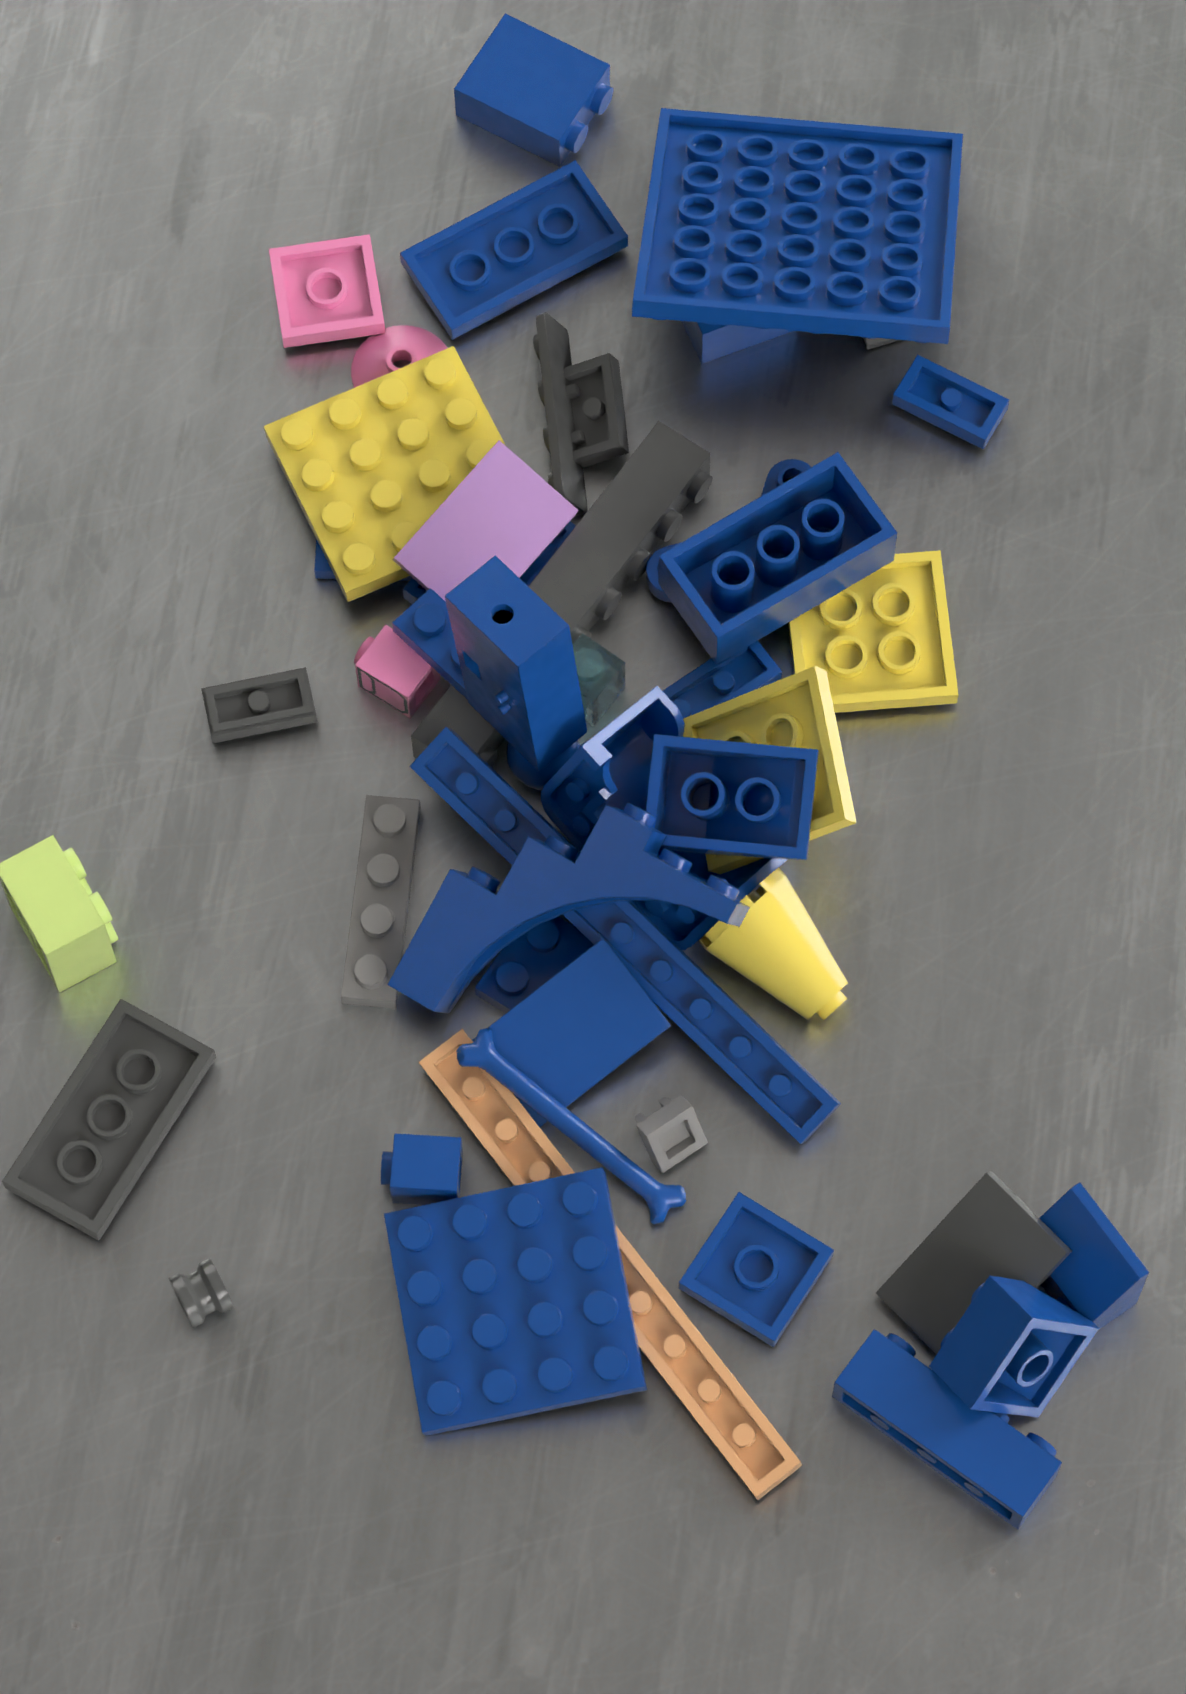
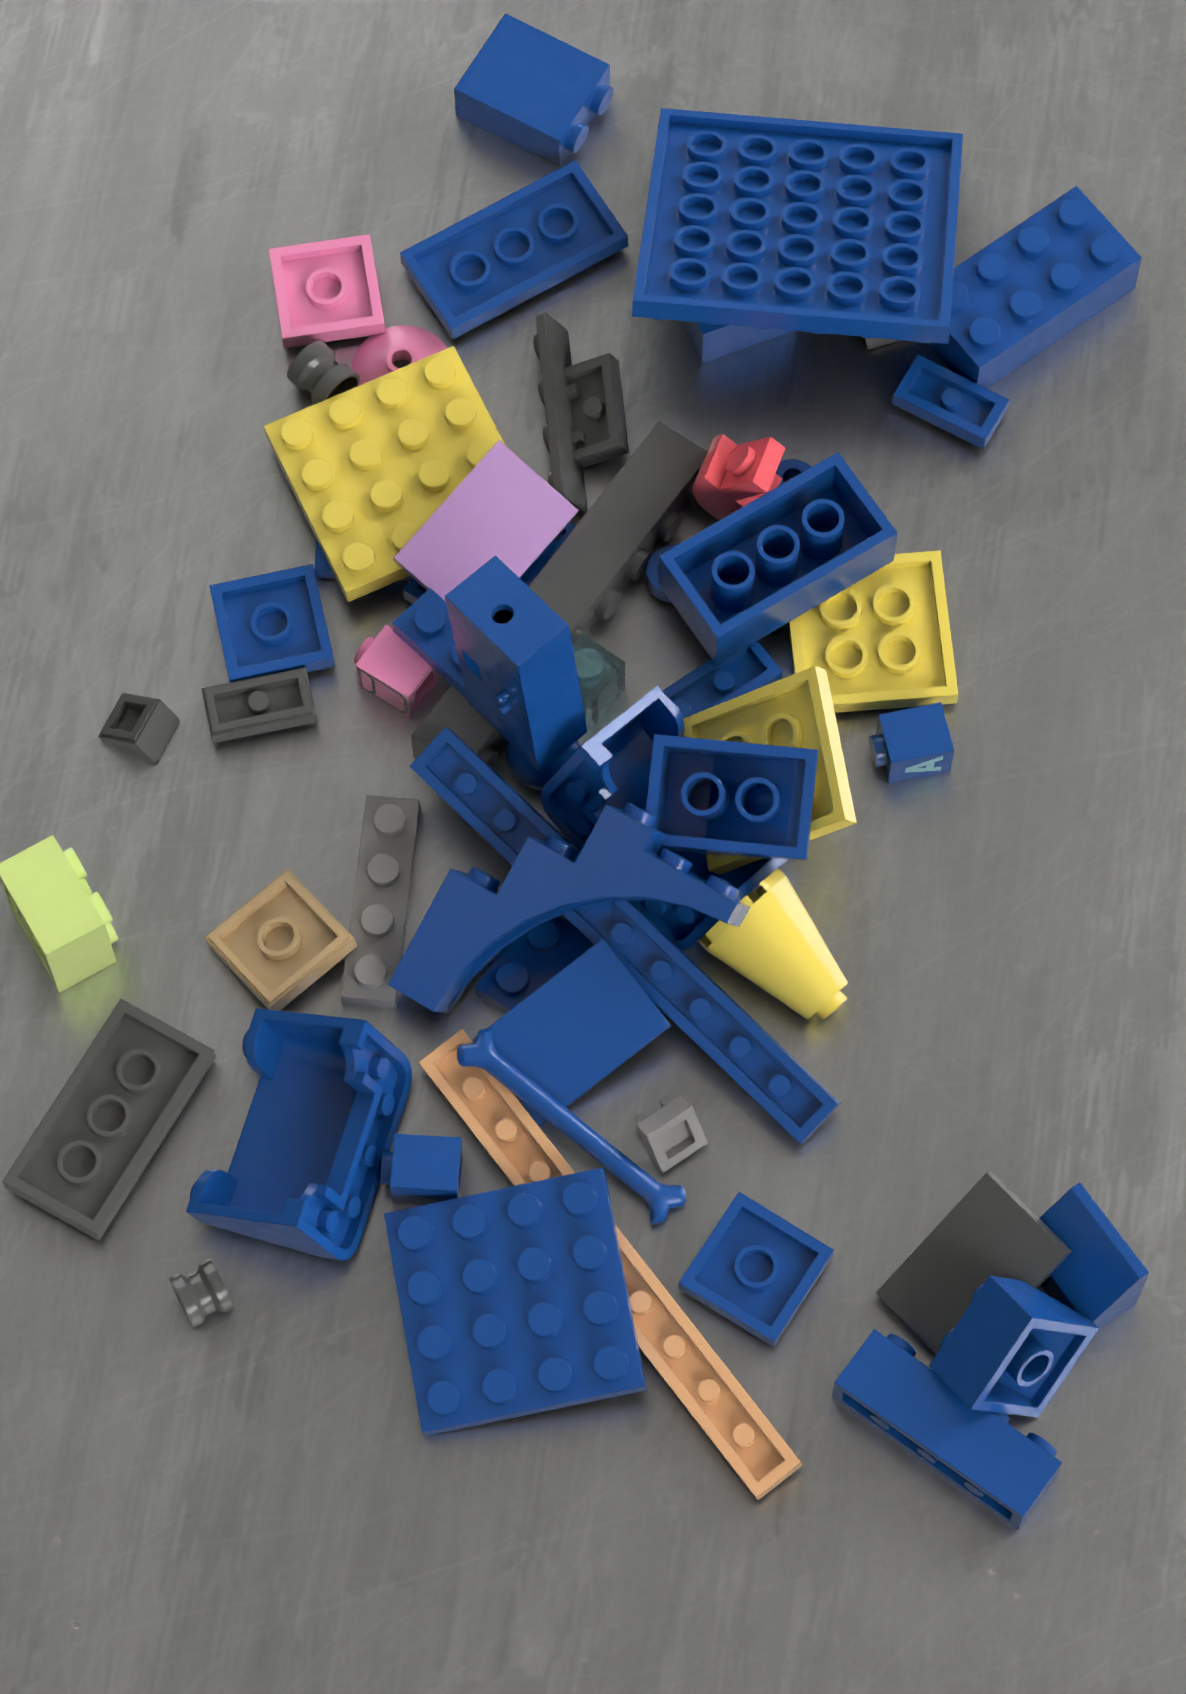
(140, 726): none -> dark grey slope
(272, 623): none -> blue plate
(281, 941): none -> tan plate
(311, 1135): none -> blue windscreen
(320, 373): none -> dark grey wheel
(736, 474): none -> coral brick
(912, 743): none -> blue brick
(1035, 288): none -> blue brick

